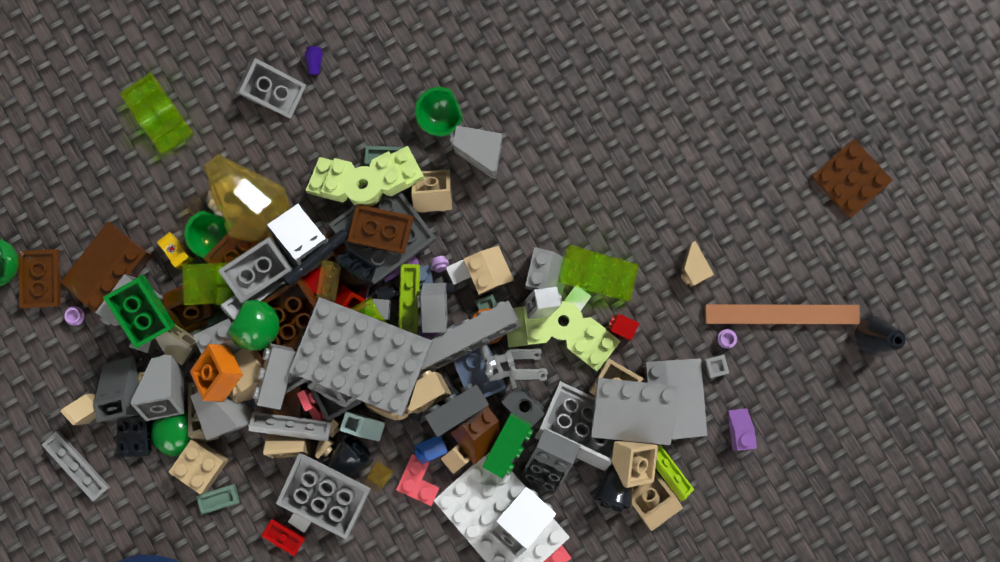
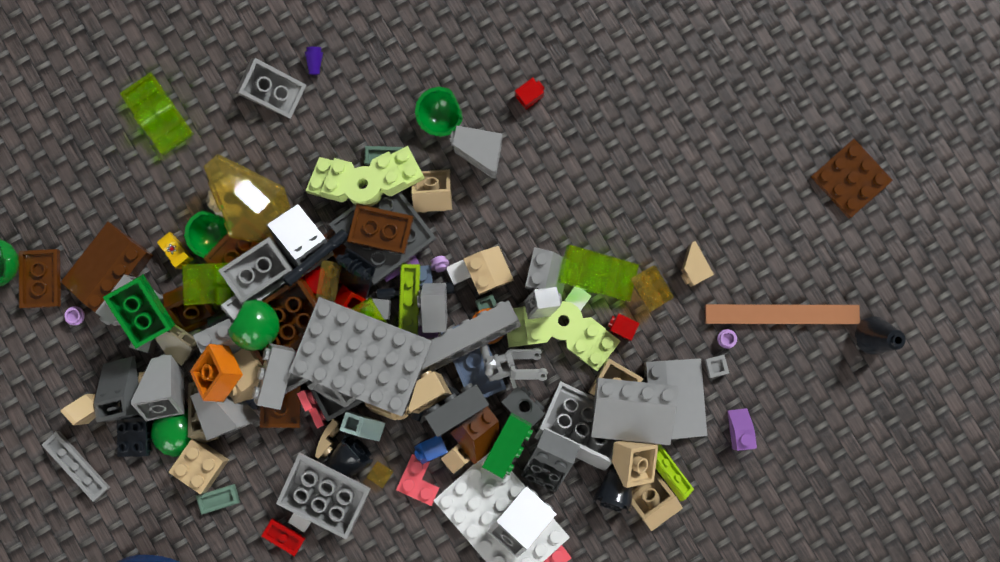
(286, 446): tan slope -> none
(290, 426): light grey plate -> none
(529, 93): none -> red brick
(652, 288): none -> clear yellow bracket

